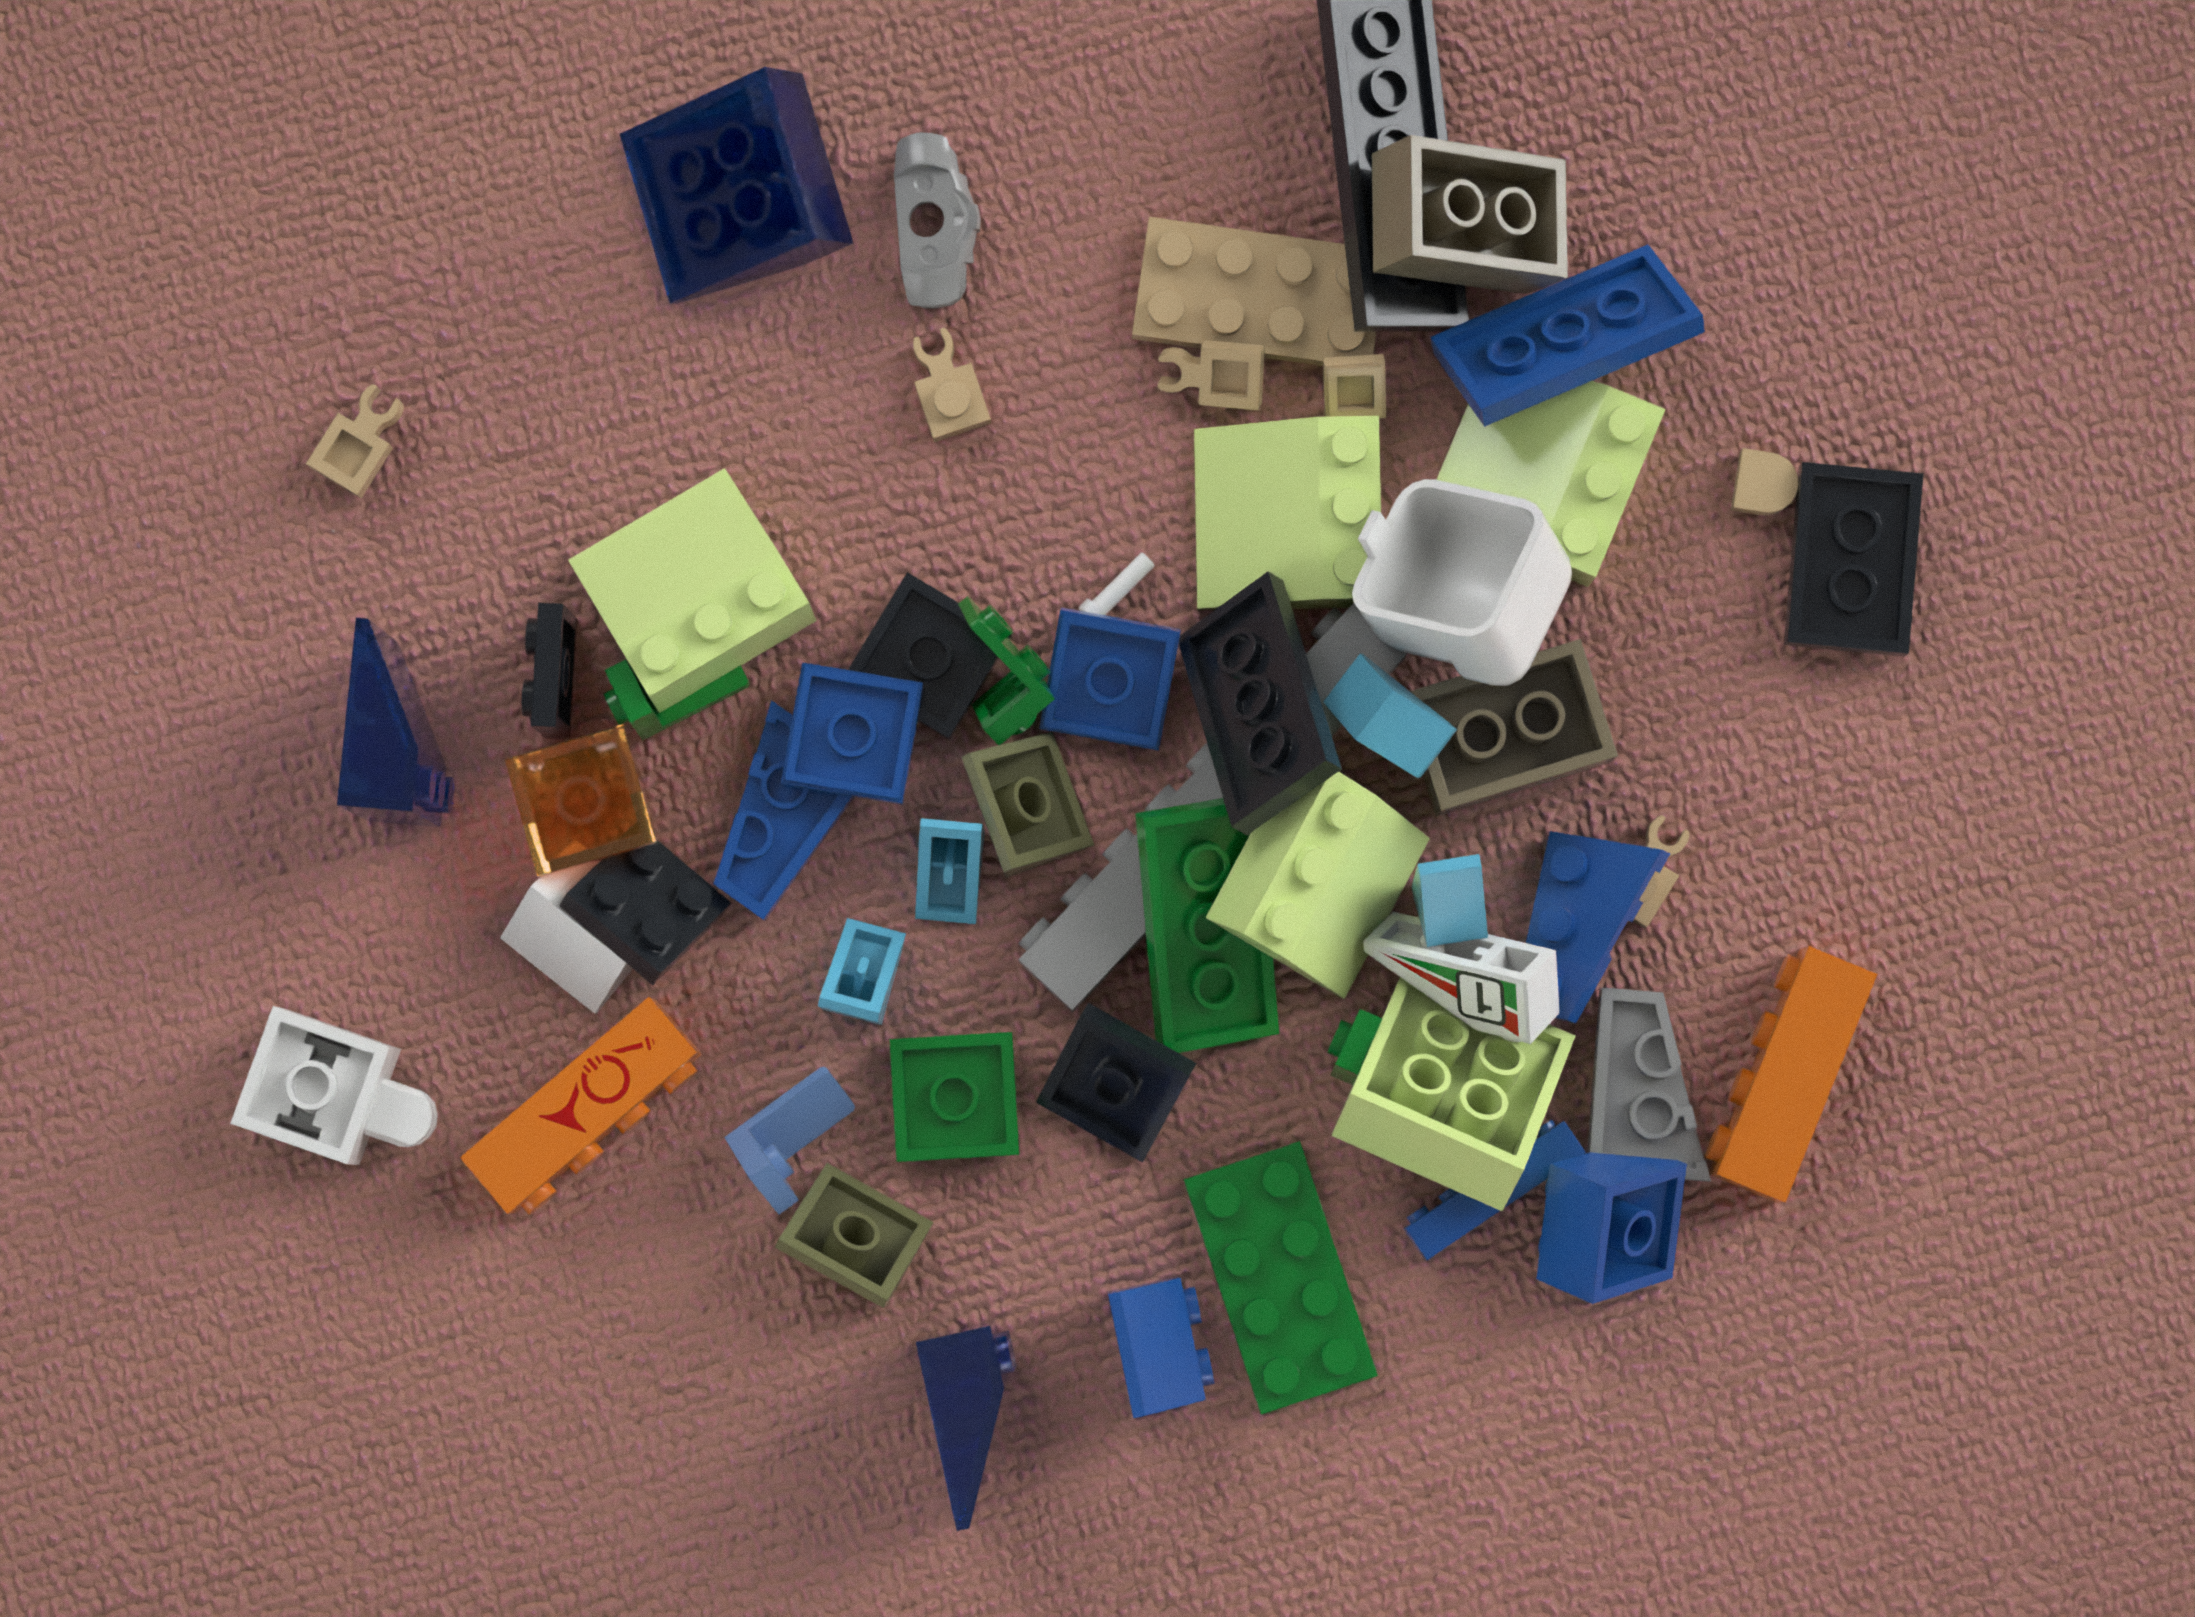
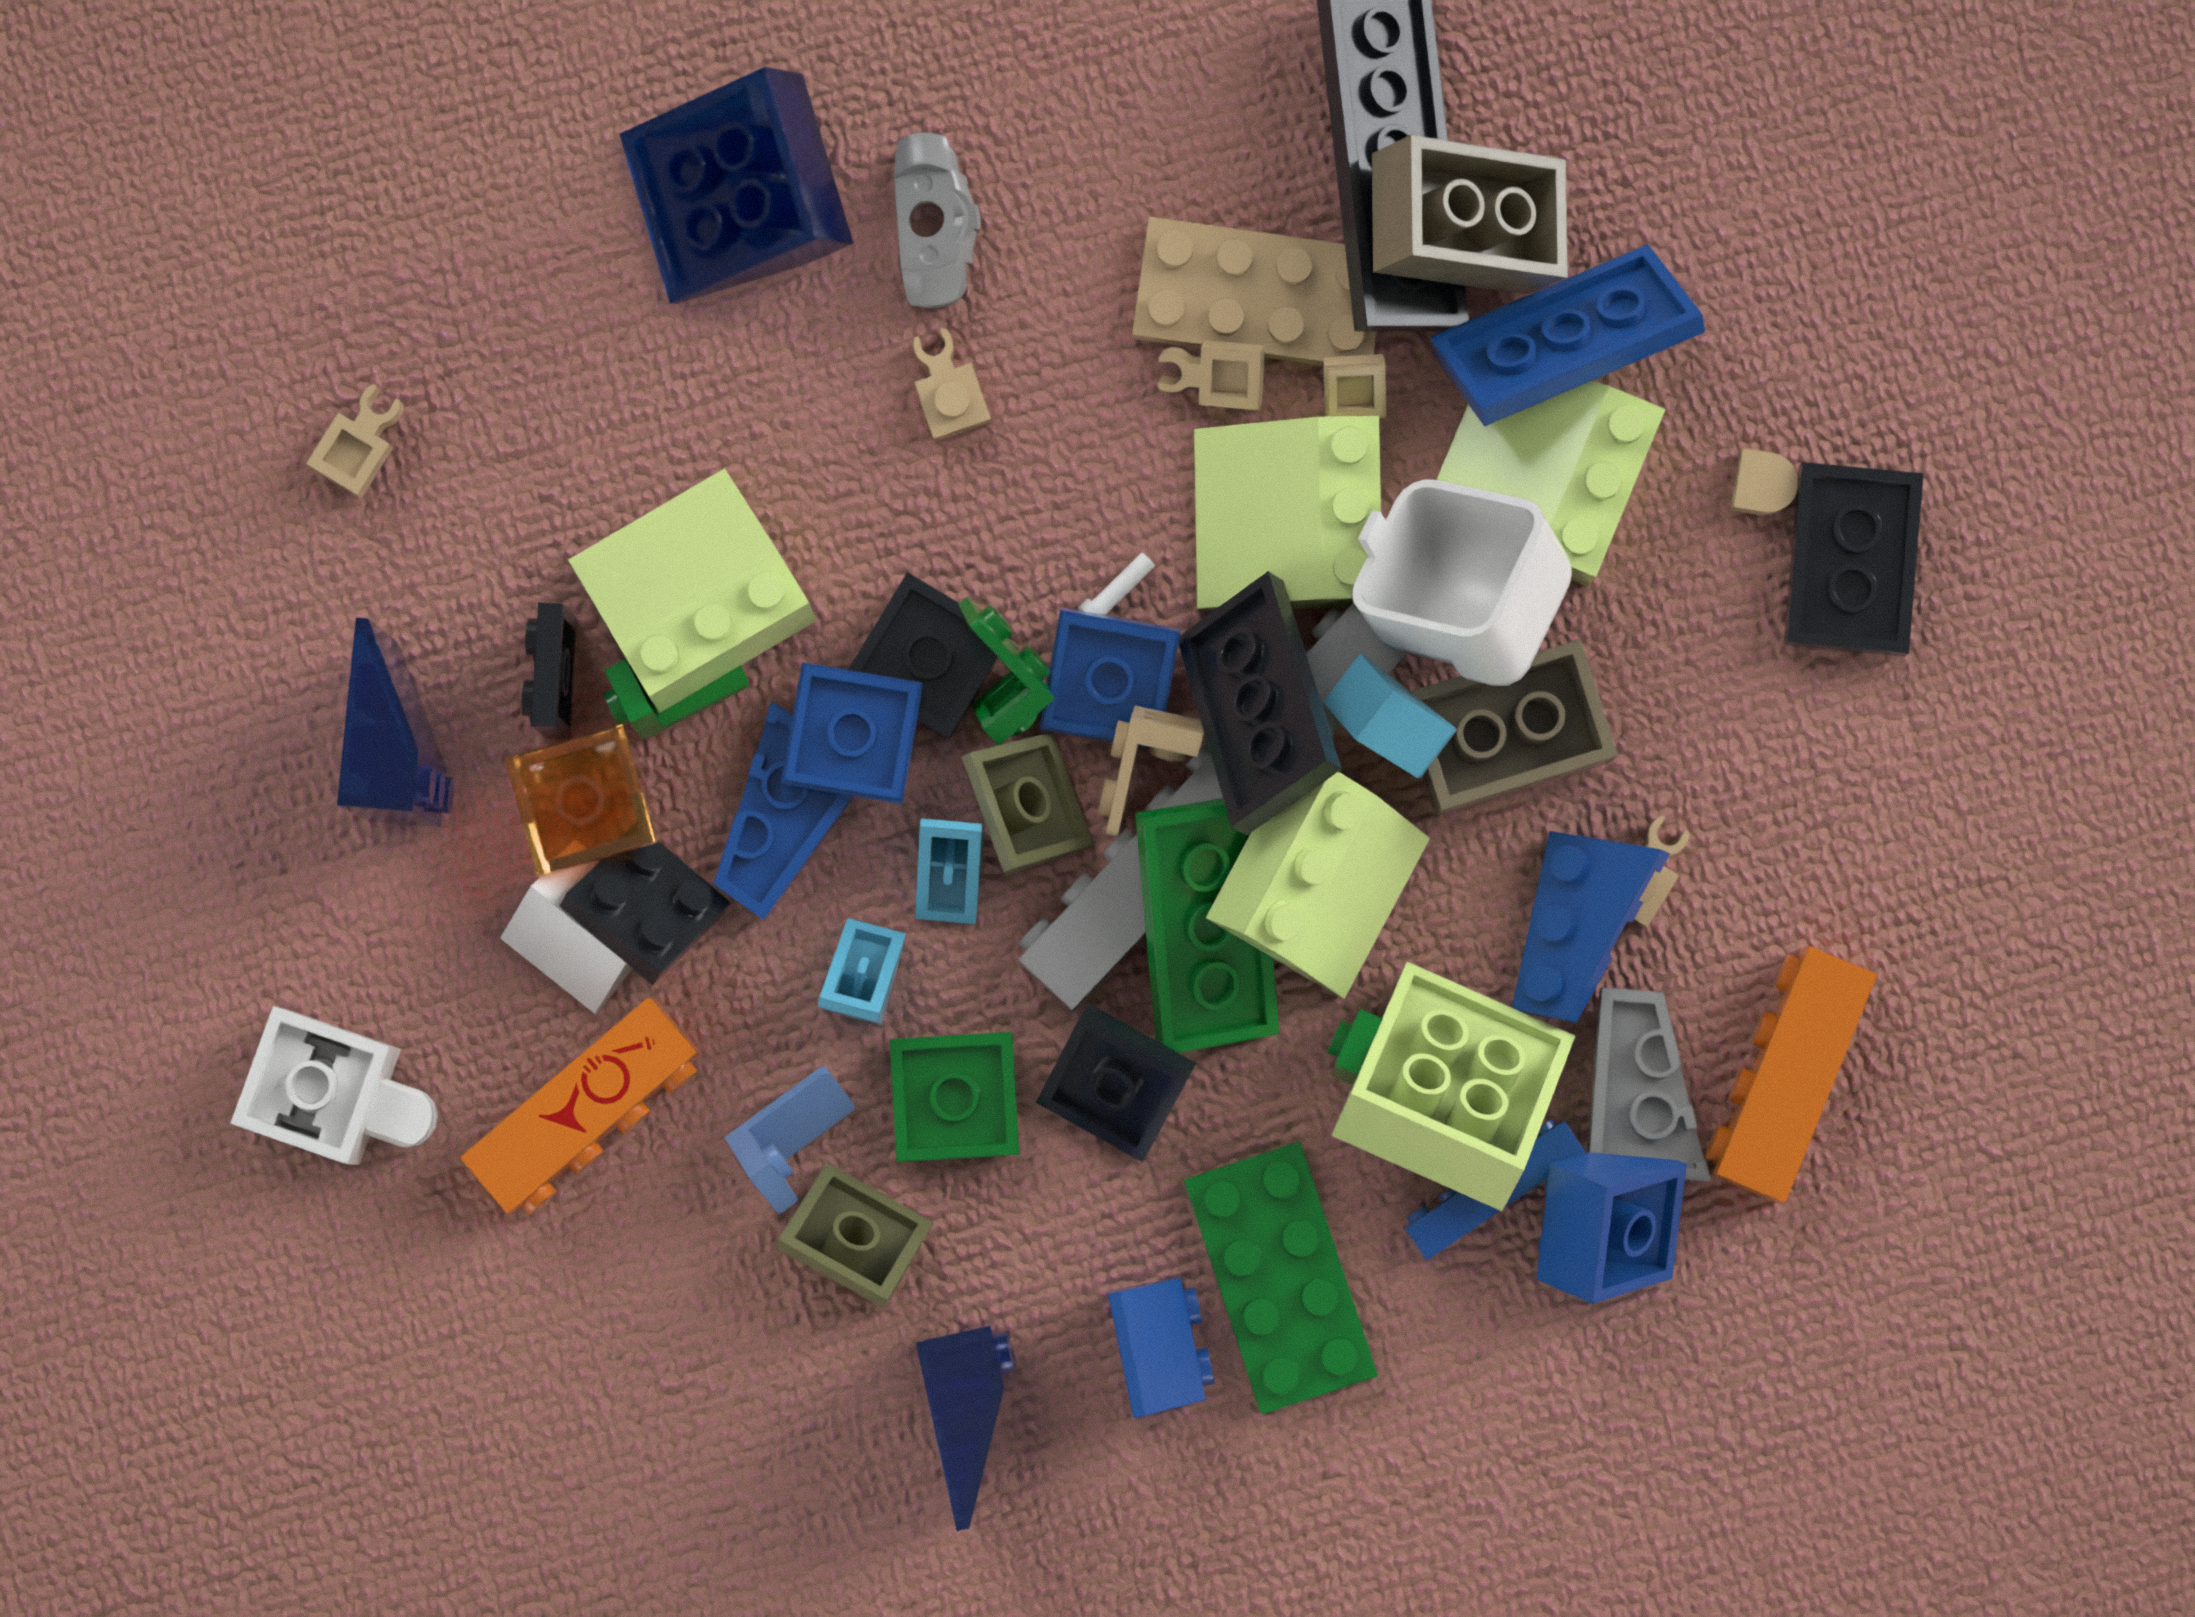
(1168, 737): none -> tan bracket
(1450, 900): medium azure slope -> none
(1484, 982): white slope -> none

